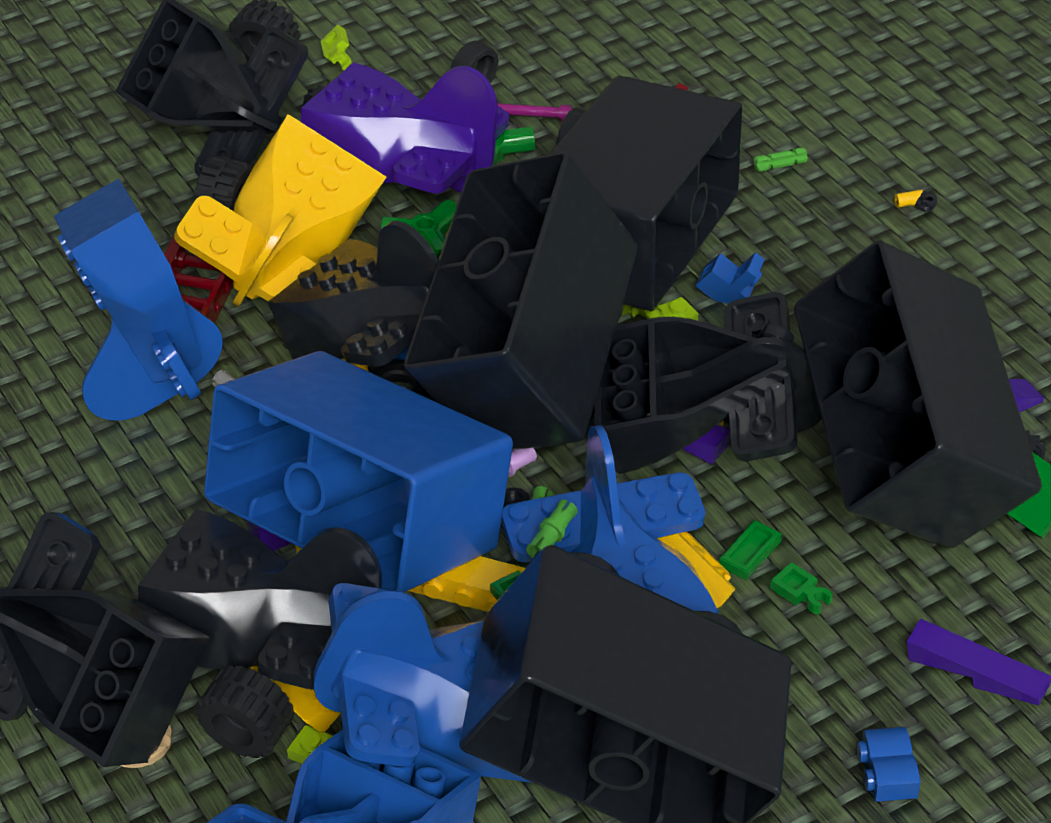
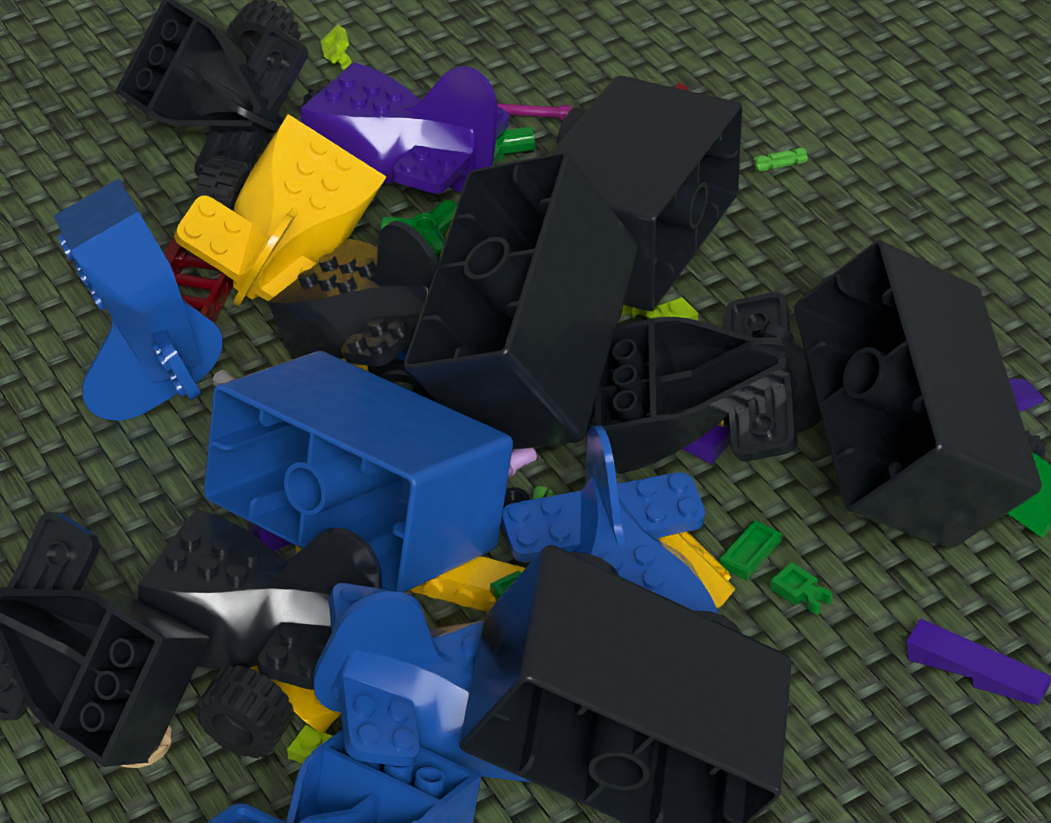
(474, 52): black tyre -> none
(552, 528): bright green pin -> none
(728, 282): blue brick -> none
(889, 764): blue brick -> none
(918, 198): arm -> none

